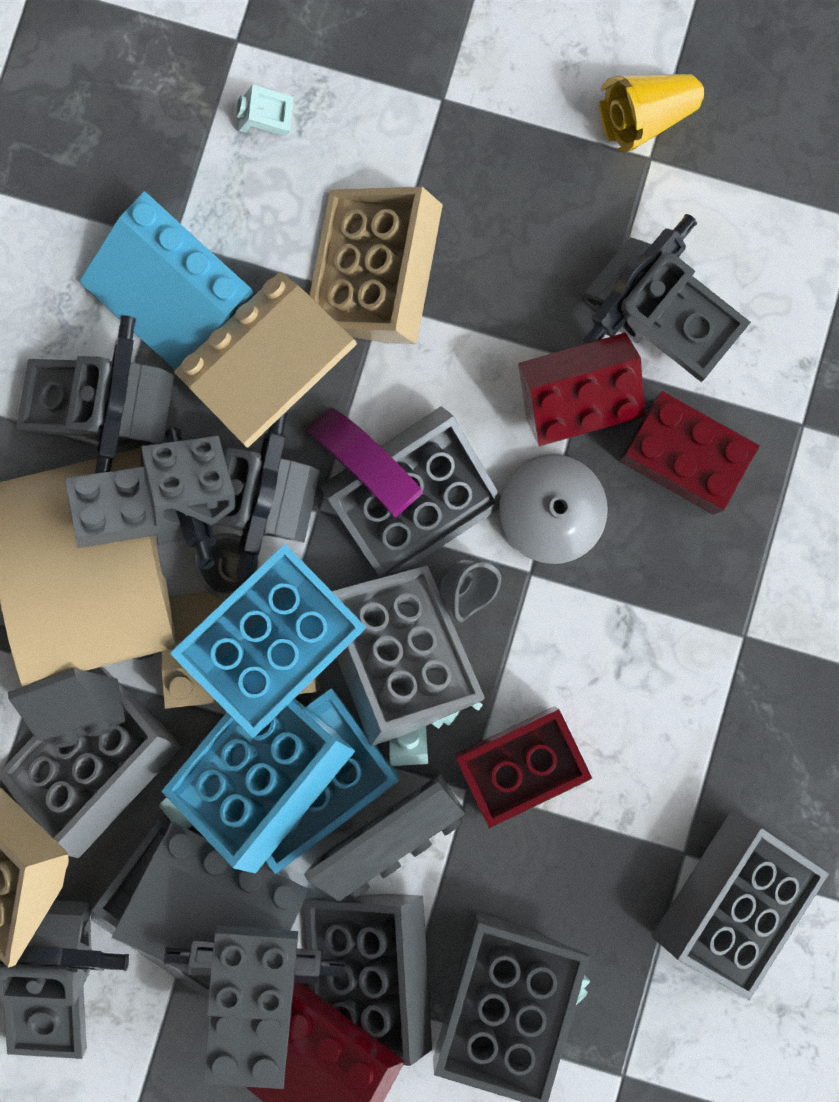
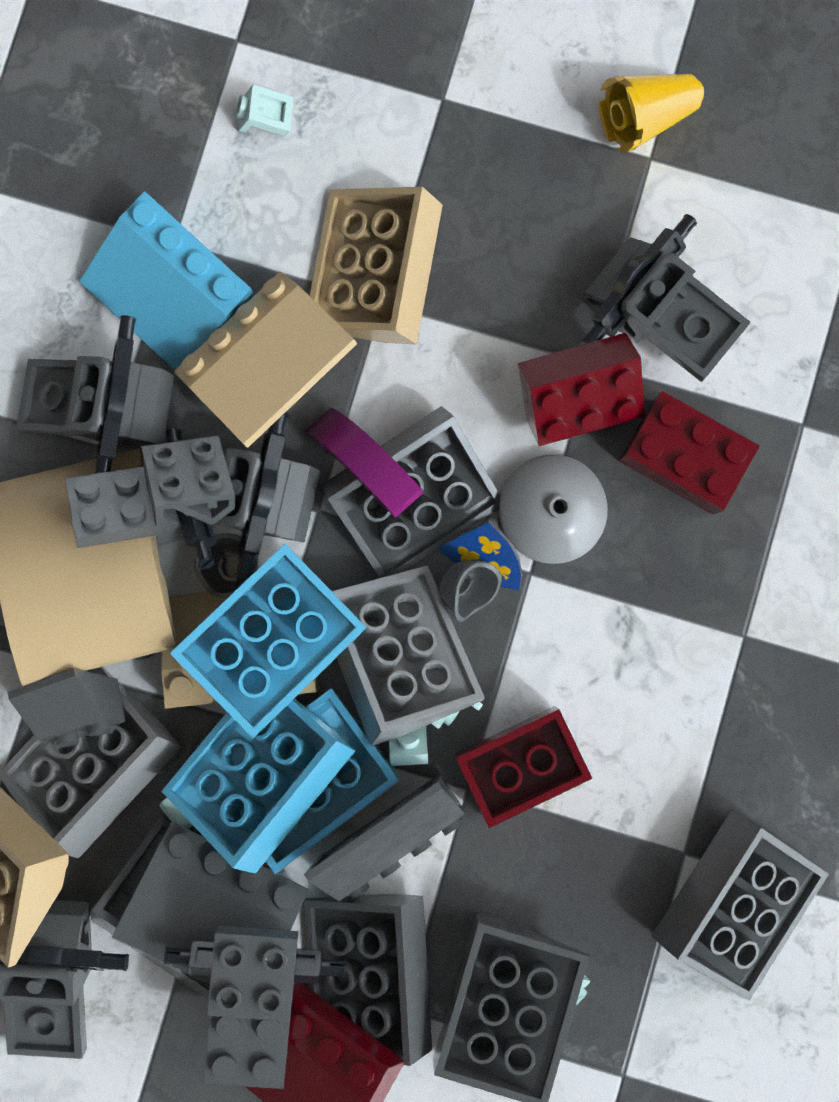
(490, 545): none -> blue shield

